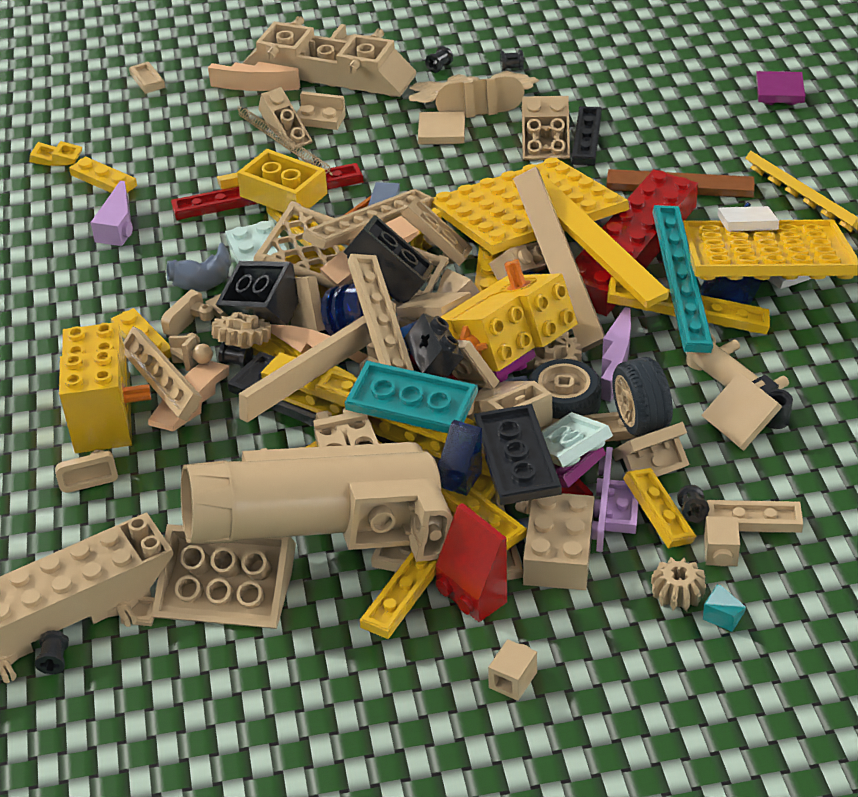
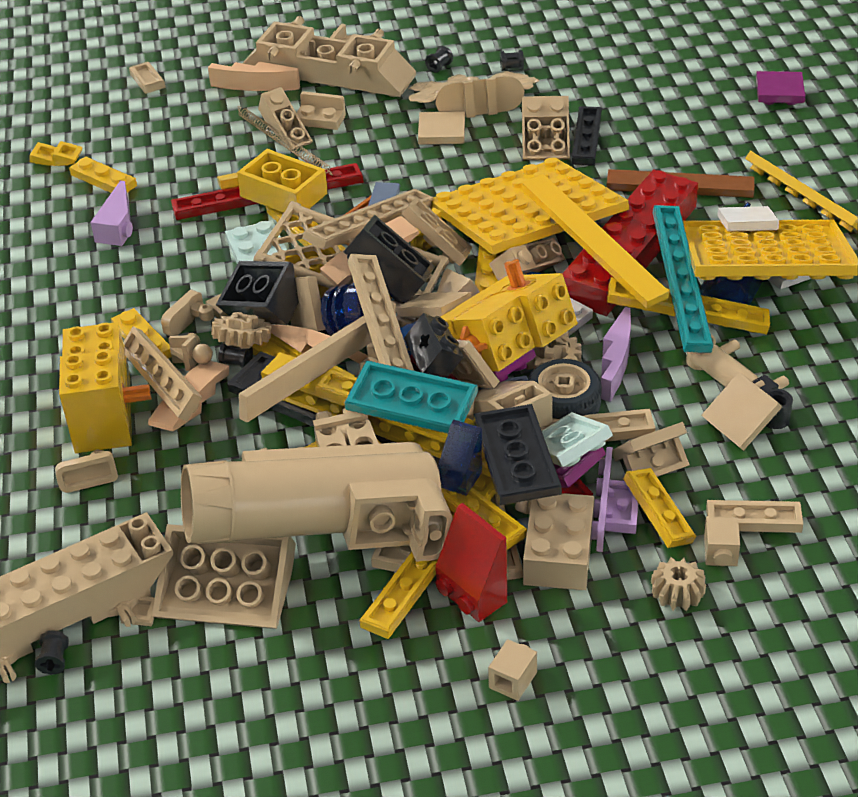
(200, 276): sand blue animal -> none
(559, 255): tan tile -> none
(642, 396): black wheel -> none
(697, 497): black bush -> none
(723, 609): teal slope -> none

